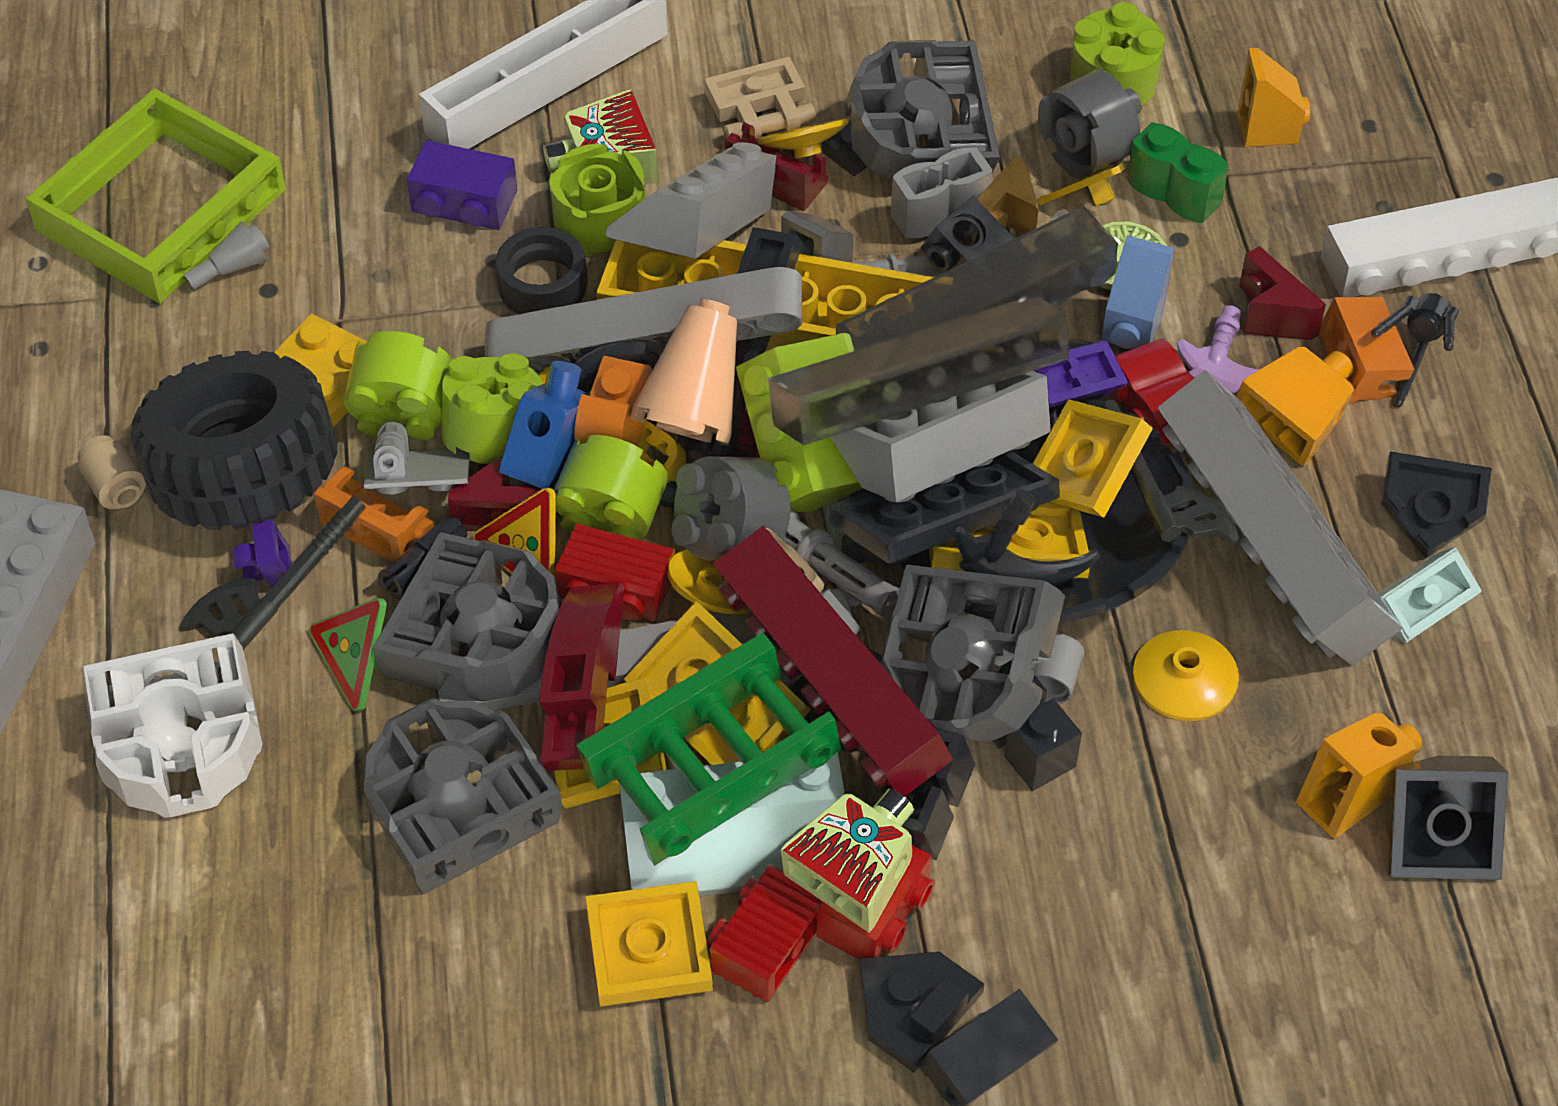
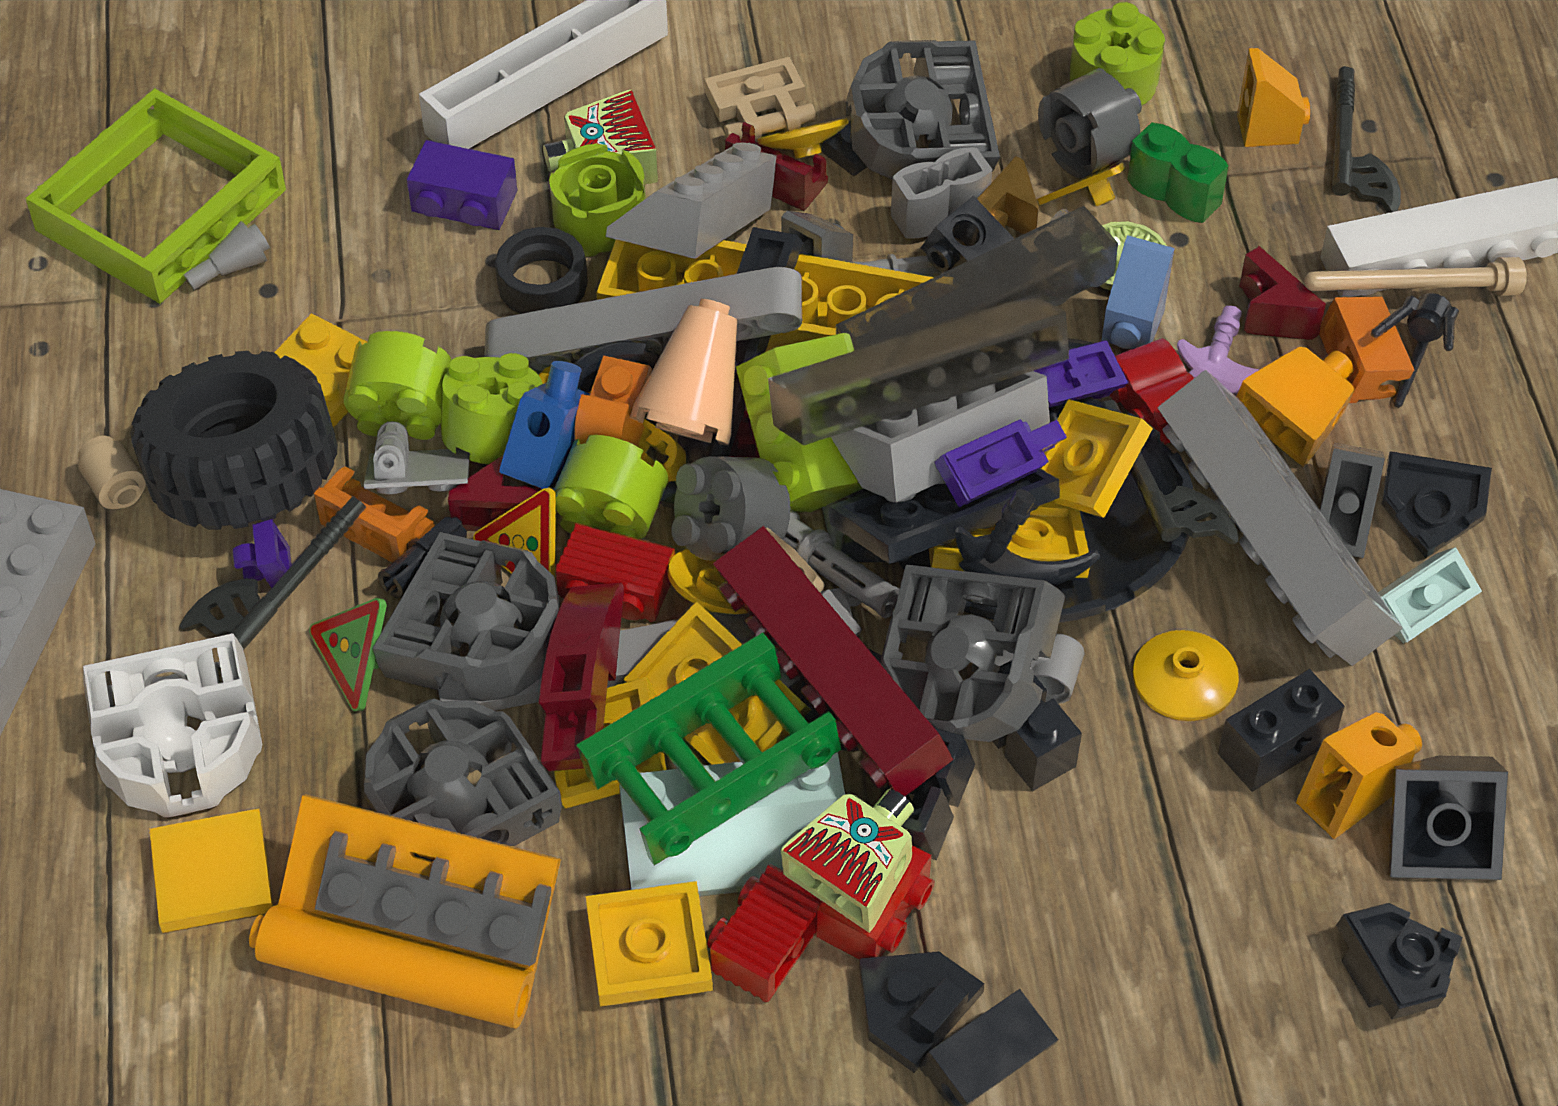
(210, 870): none -> yellow tile
(386, 959): none -> light orange door
(432, 905): none -> dark grey hinge
(997, 459): none -> dark purple hinge
(1280, 729): none -> black brick
(1345, 166): none -> pearl dark grey piece
(1351, 493): none -> dark grey slope
(1397, 959): none -> black plate
(1503, 276): none -> tan piece

